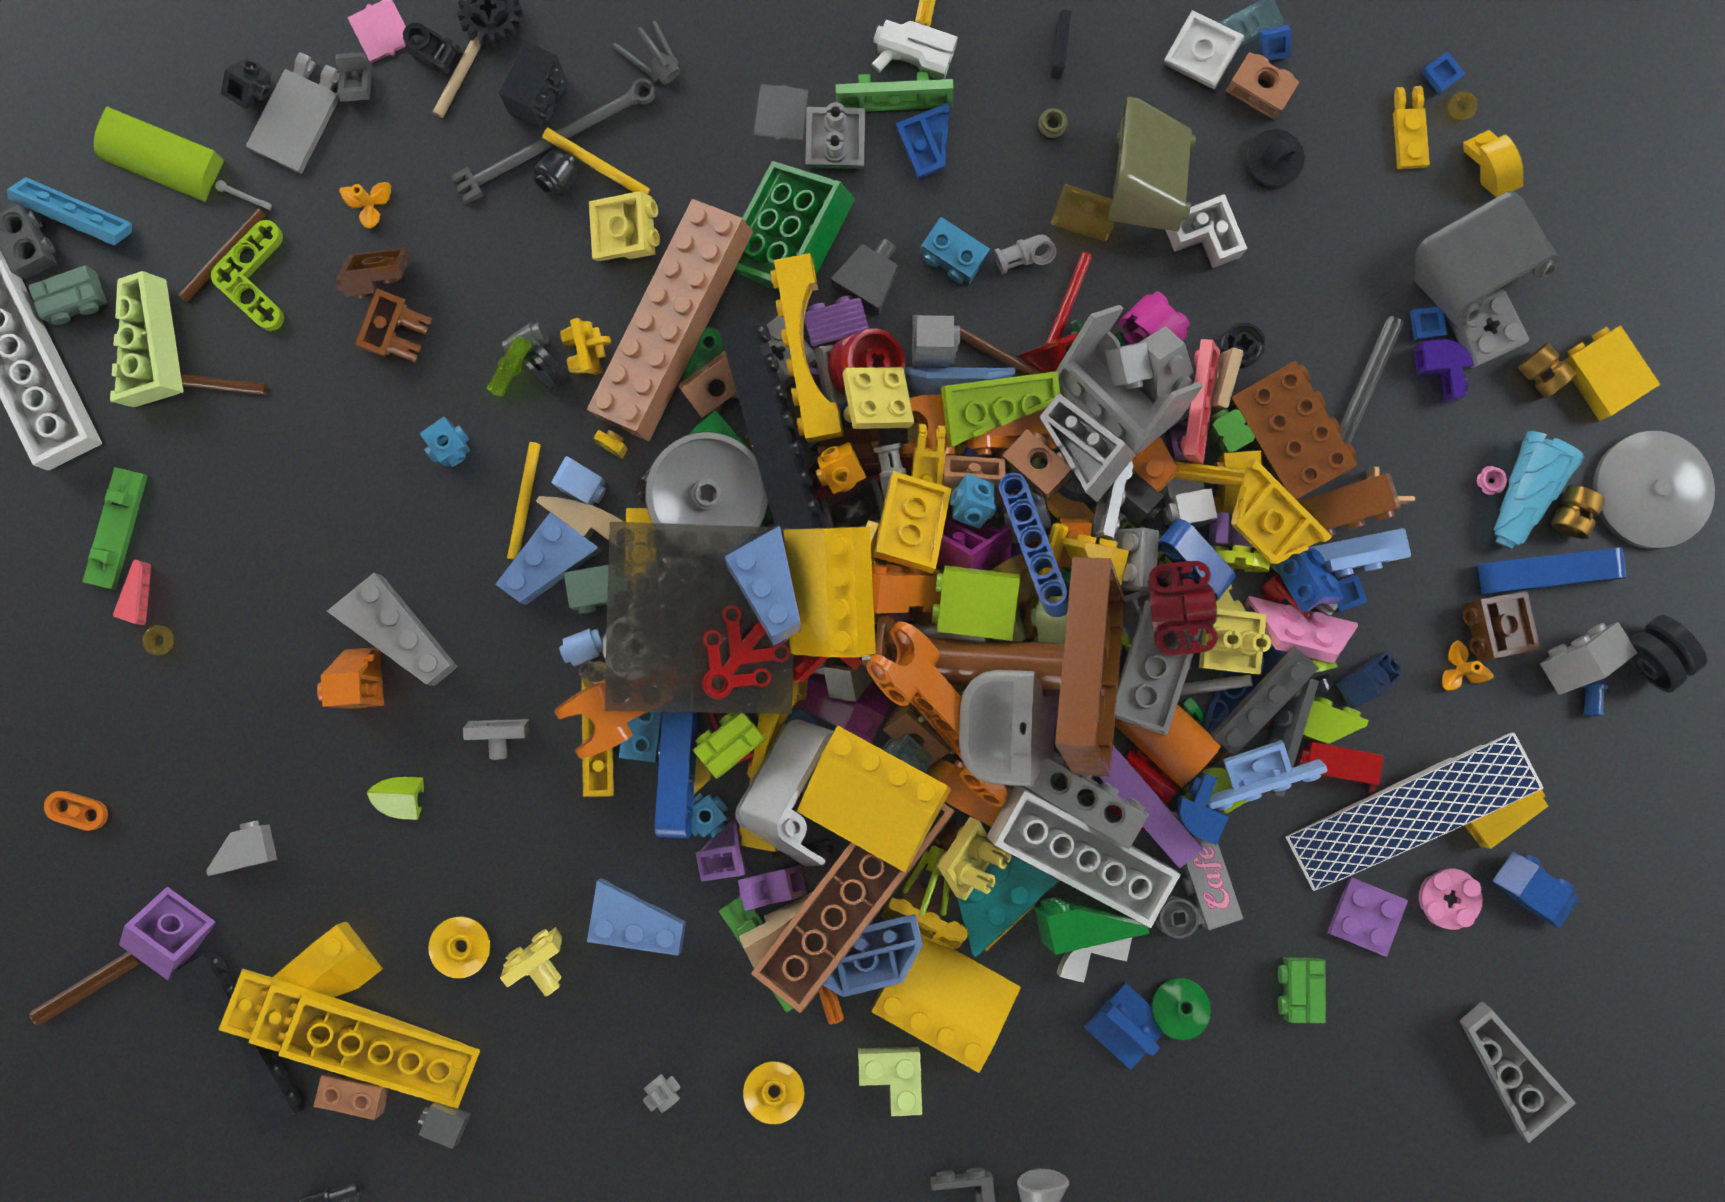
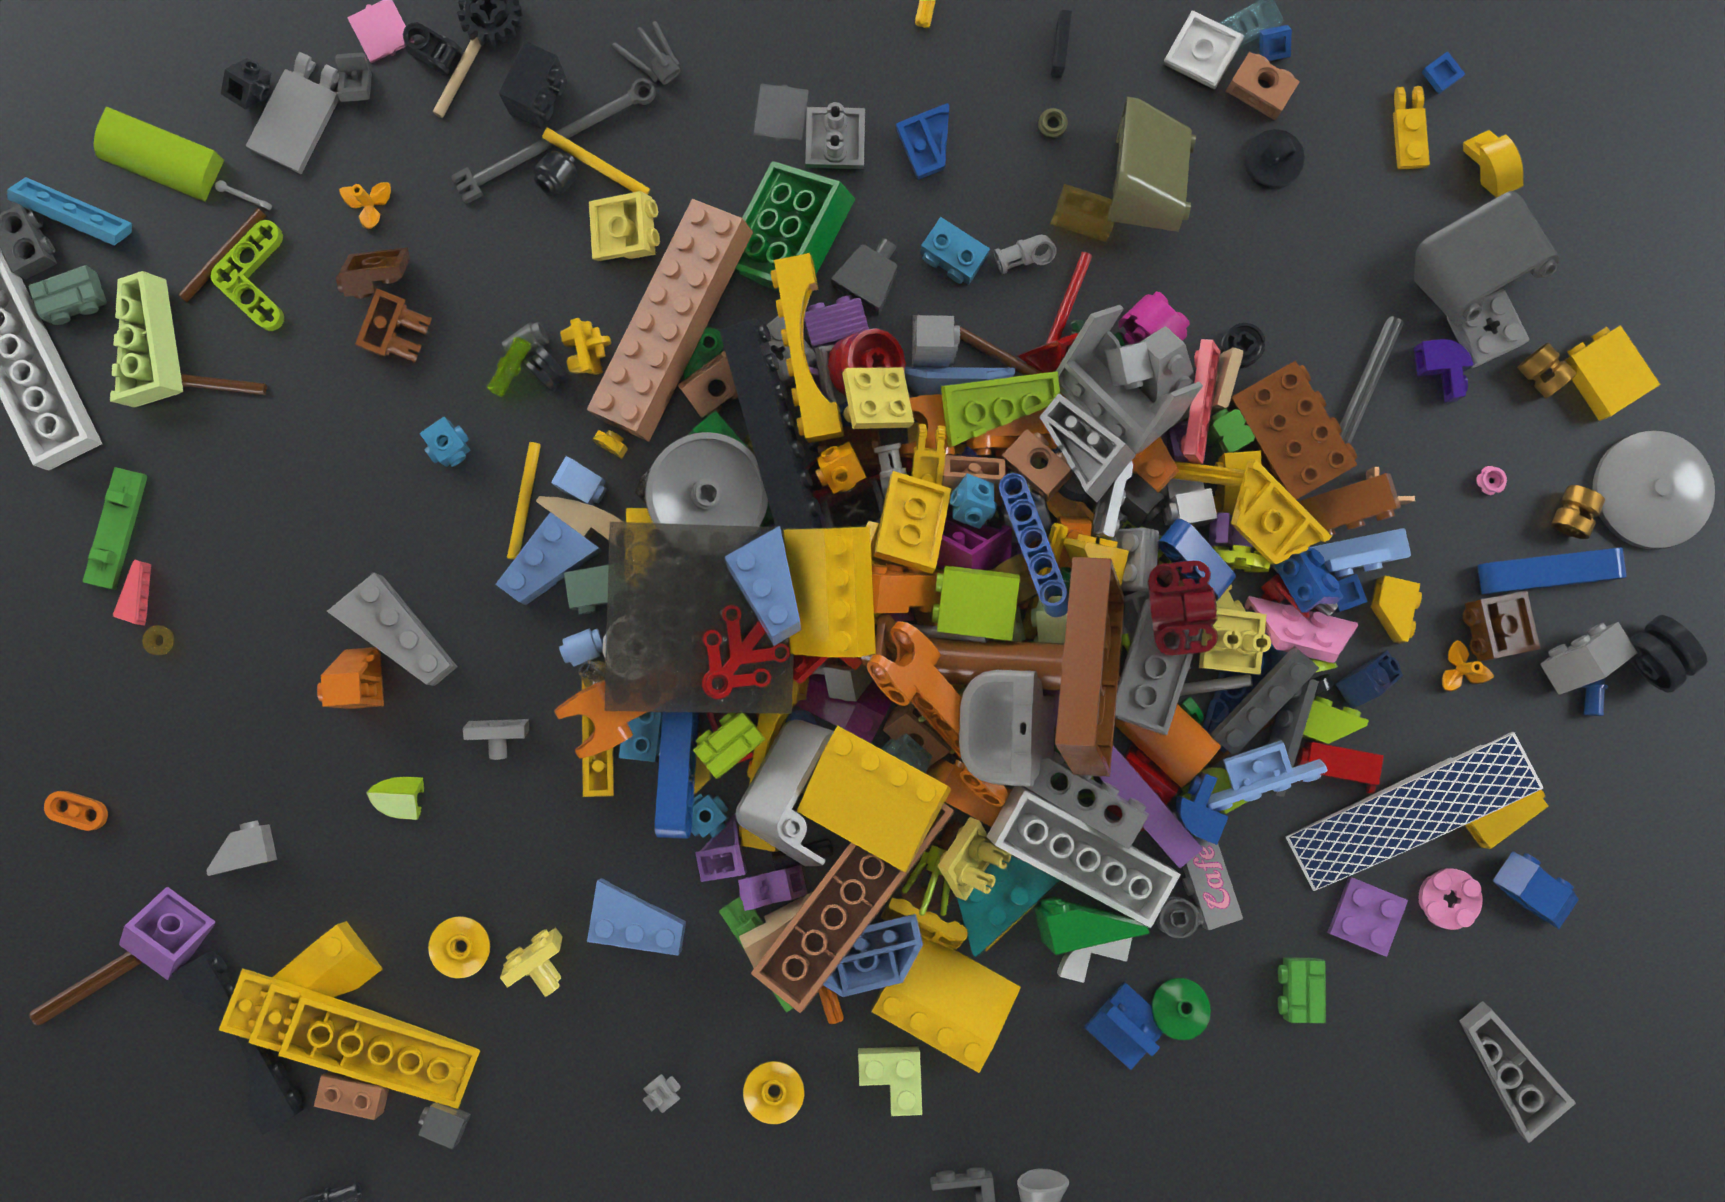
(895, 95): bright green hinge -> none
(916, 45): white piece -> none
(1214, 227): white brick -> none
(1395, 605): none -> yellow slope
(1428, 323): blue plate -> none
(1467, 100): clear yellow plate -> none
(1534, 483): medium azure cone -> none

